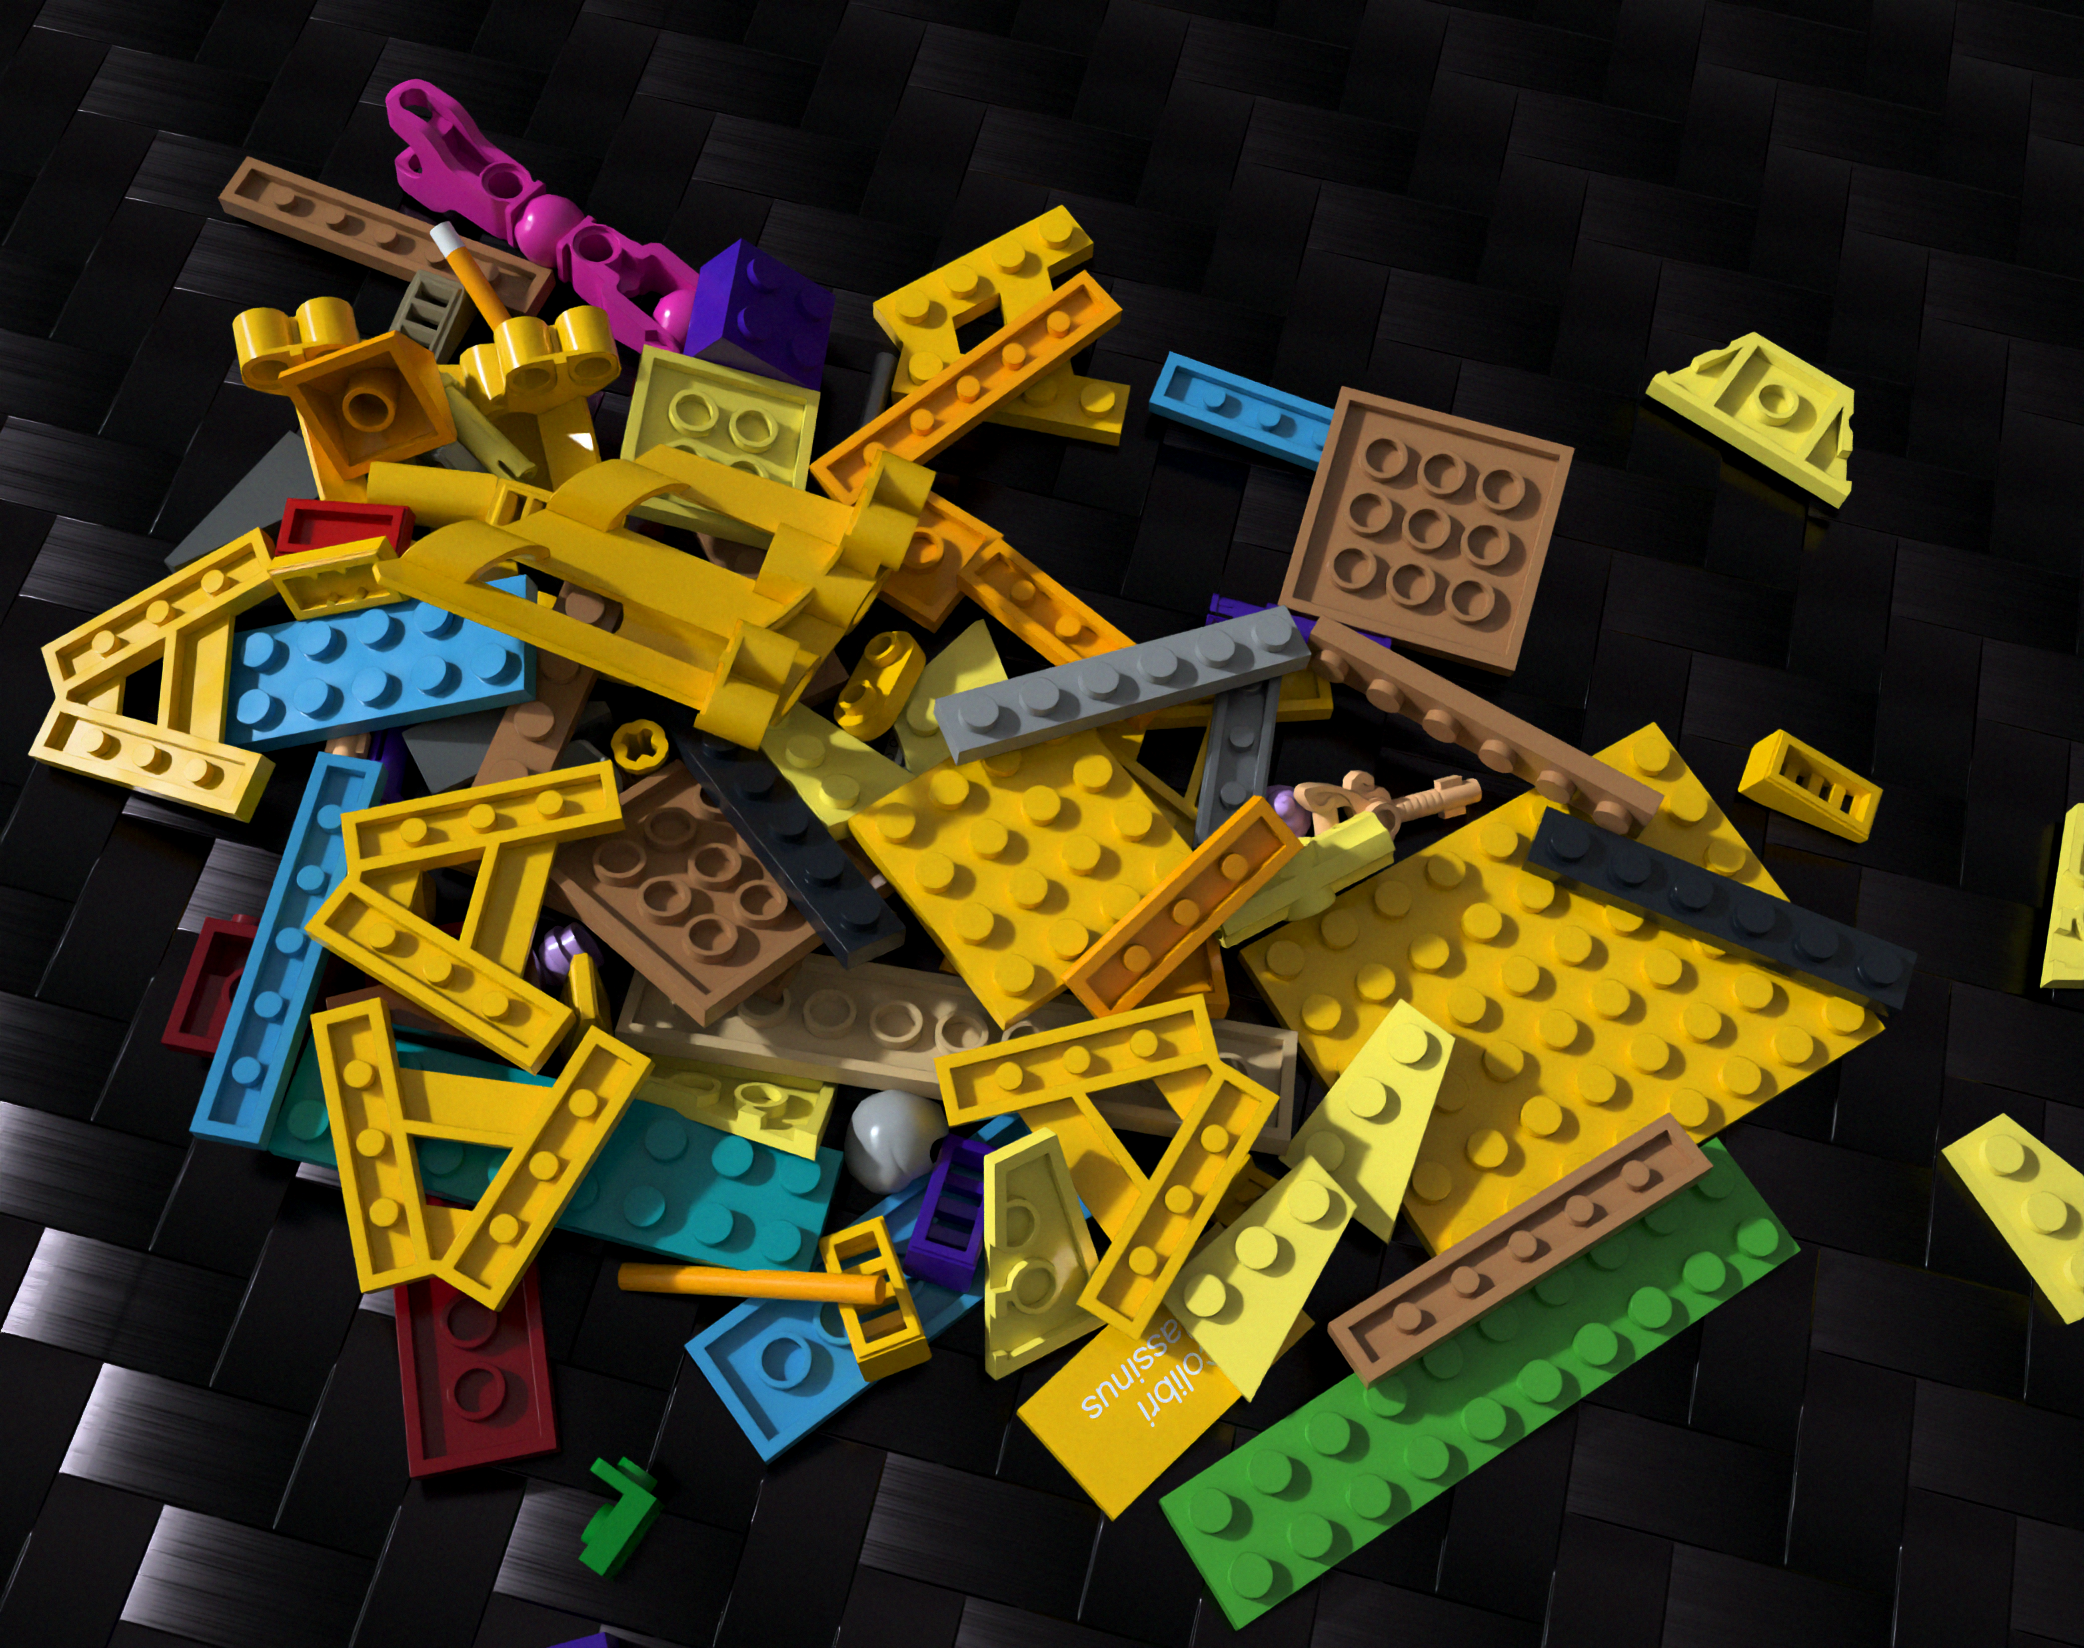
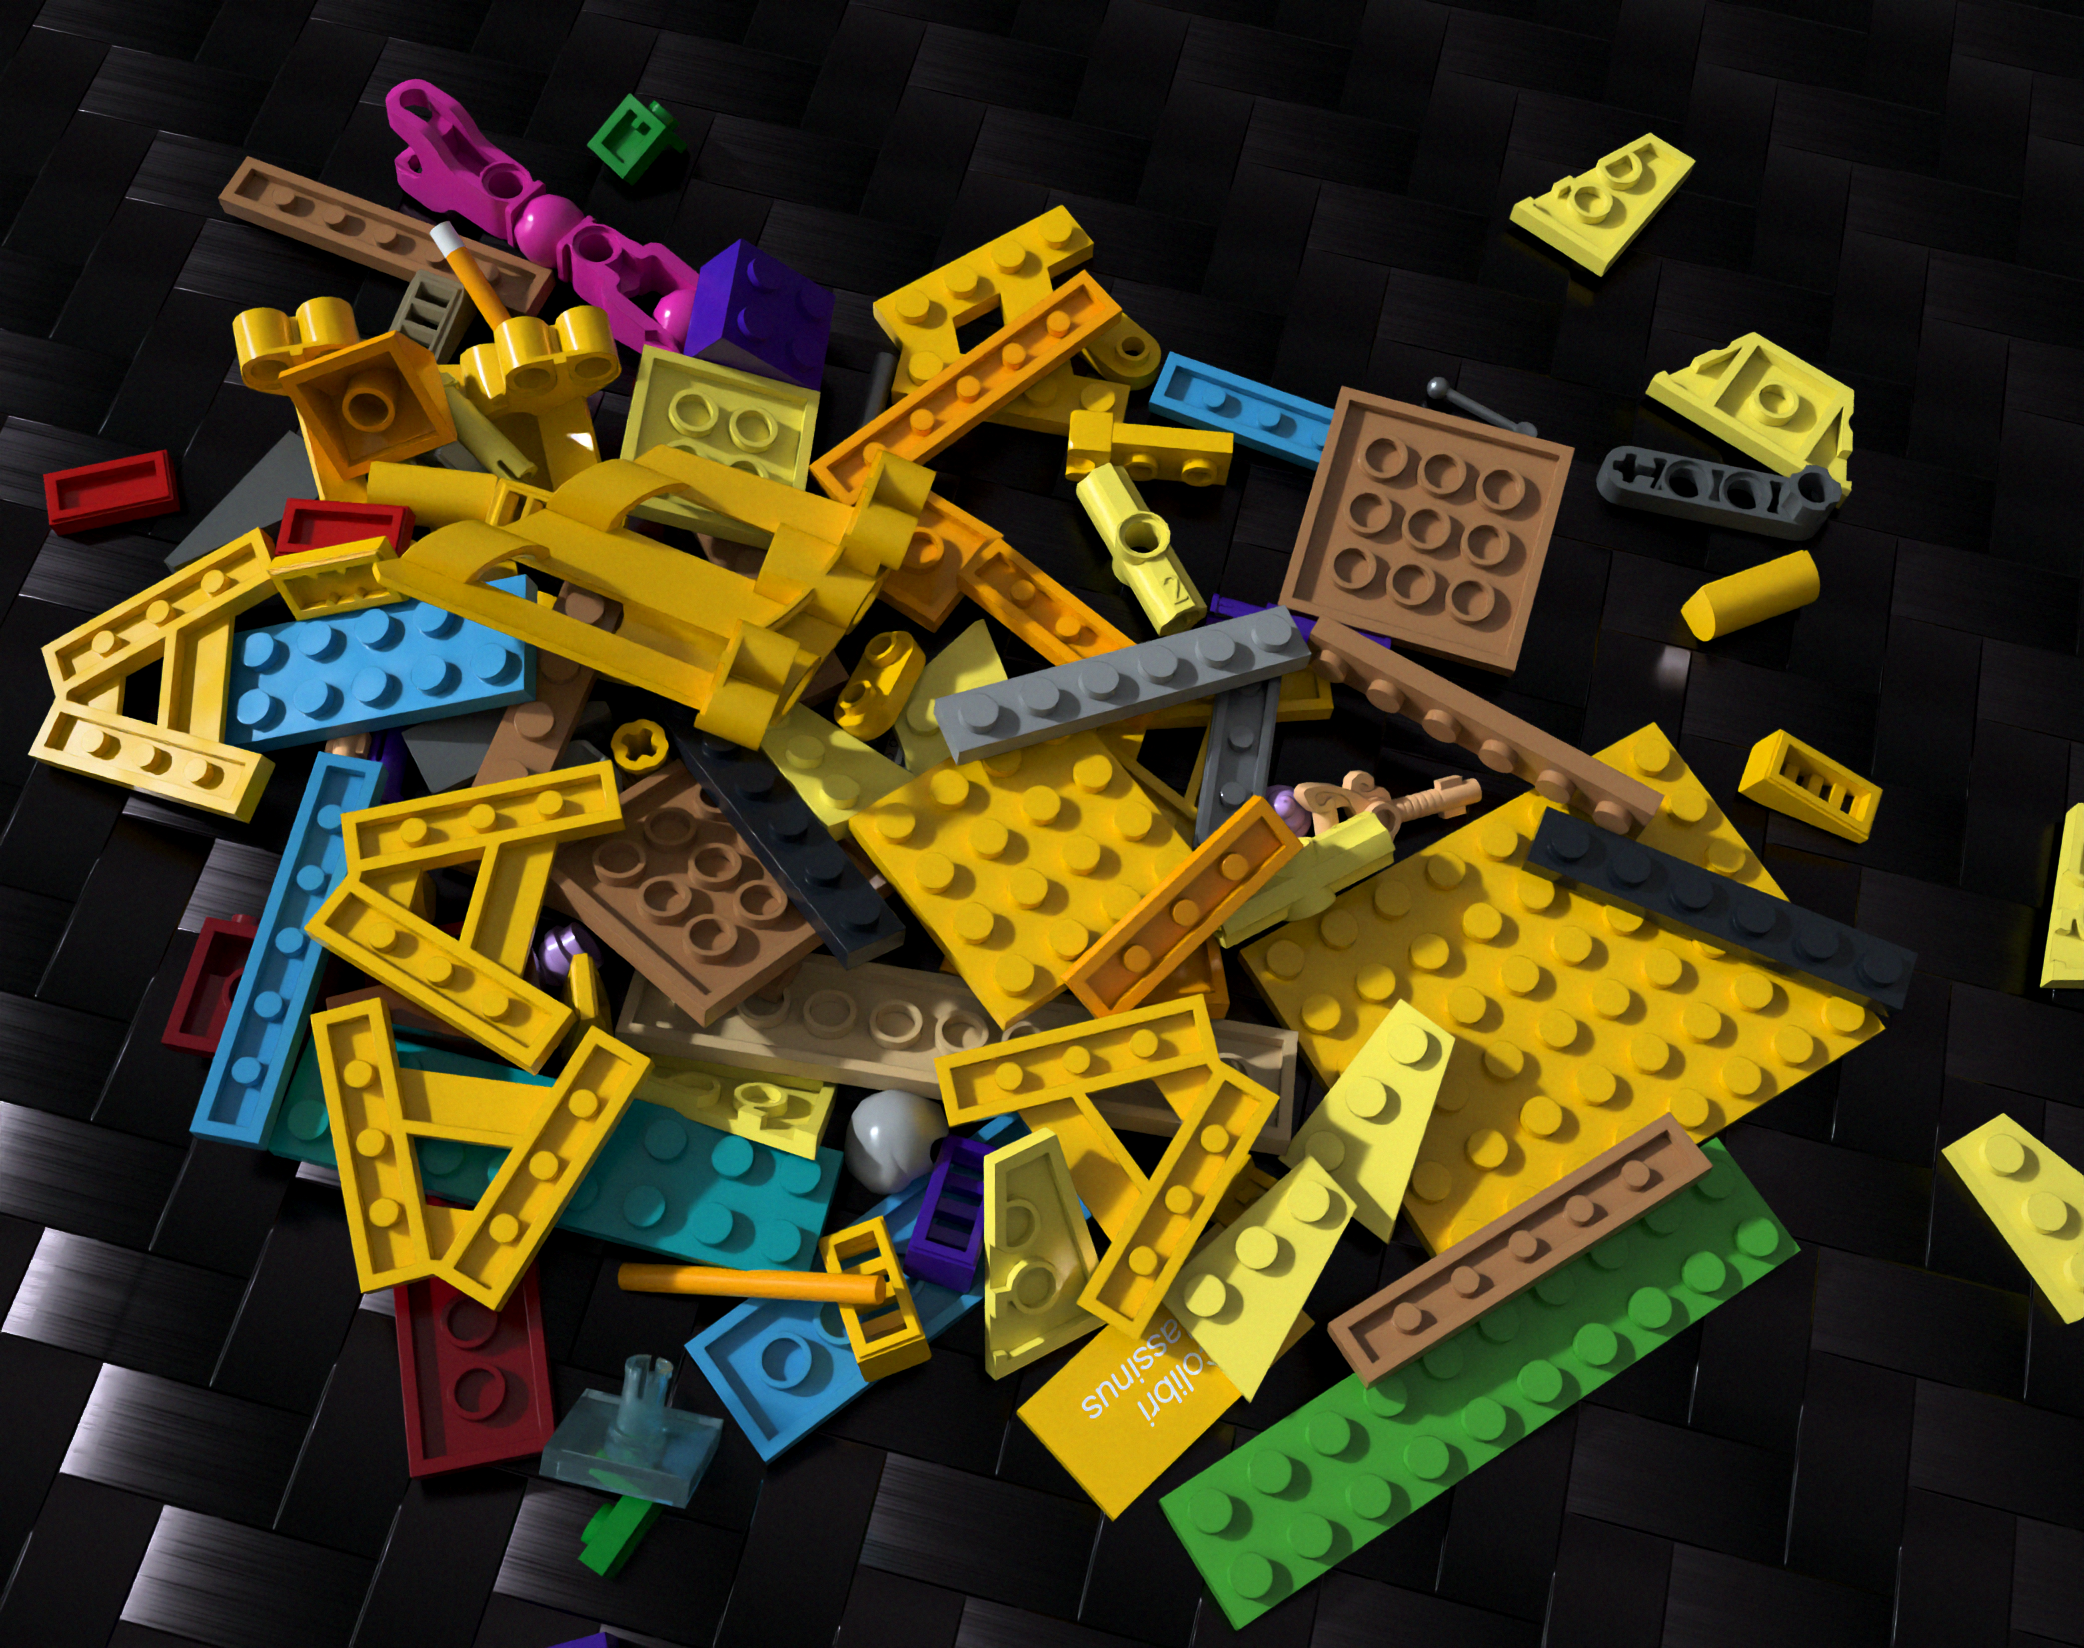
(111, 492): none -> red tile
(634, 1440): none -> clear light blue tile
(635, 138): none -> green bracket
(1110, 360): none -> yellow plate
(1147, 450): none -> yellow plate
(1153, 576): none -> light yellow piece
(1439, 388): none -> flat silver hinge
(1607, 206): none -> light yellow wing
(1752, 596): none -> yellow brick
(1798, 505): none -> dark grey beam

